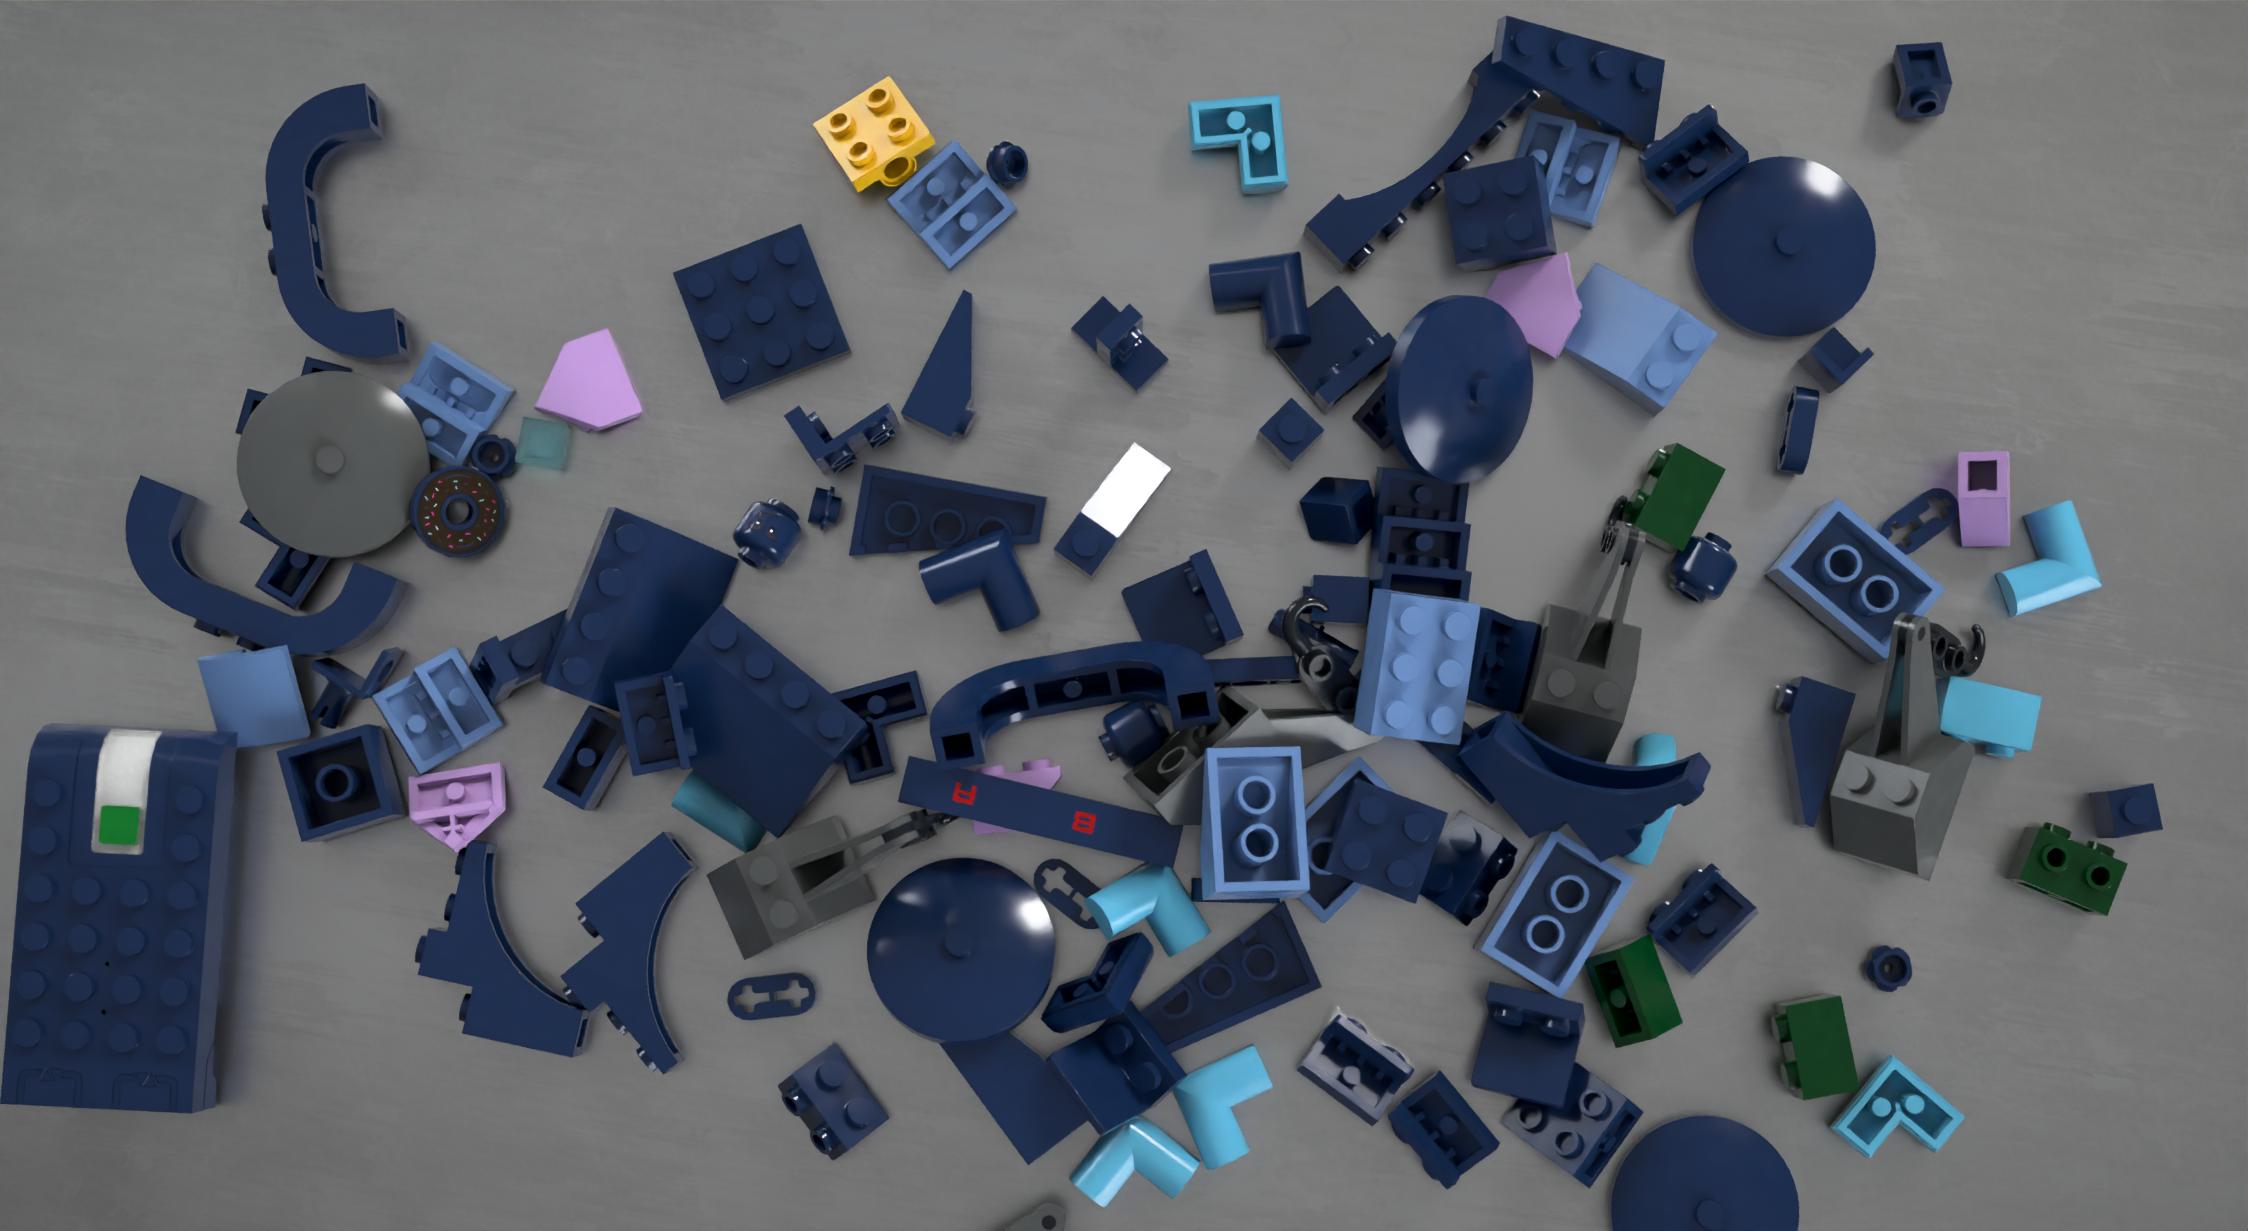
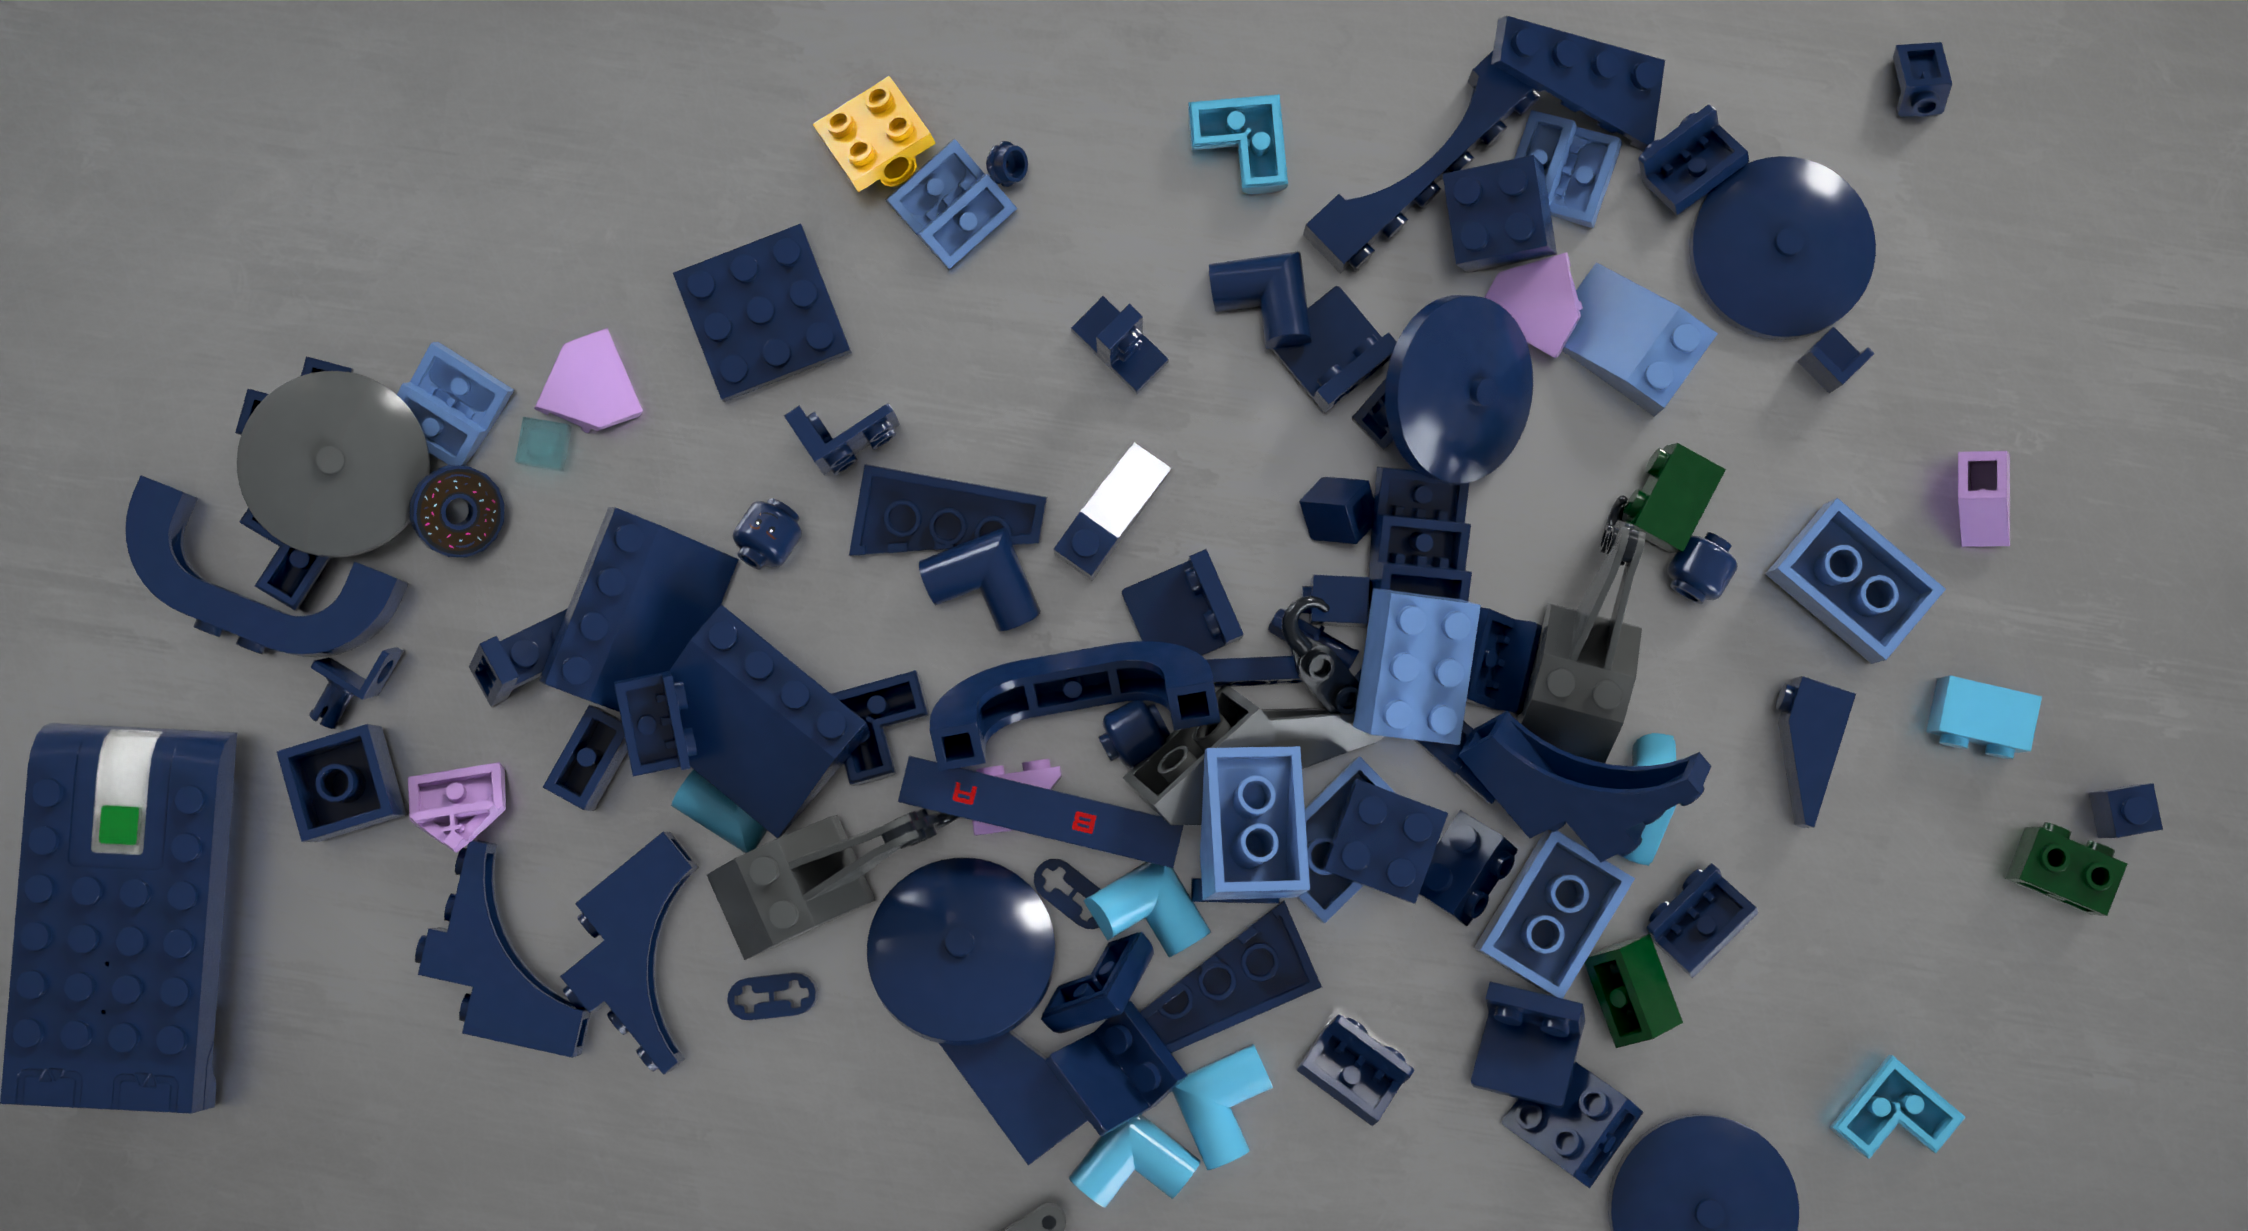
(255, 696): medium blue slope -> none
(297, 259): dark blue arch -> none
(437, 711): medium blue slope -> none
(485, 448): dark blue plate -> none
(824, 507): dark blue plate -> none
(832, 1103): dark blue bracket -> none
(945, 387): dark blue slope -> none
(1290, 433): dark blue brick -> none
(1442, 1129): dark blue bracket -> none
(1798, 430): dark blue beam -> none
(1815, 1047): dark green brick -> none
(1901, 966): dark blue plate -> none
(1902, 774): dark grey slope -> none
(1910, 514): dark blue beam -> none
(2063, 564): medium azure brick -> none

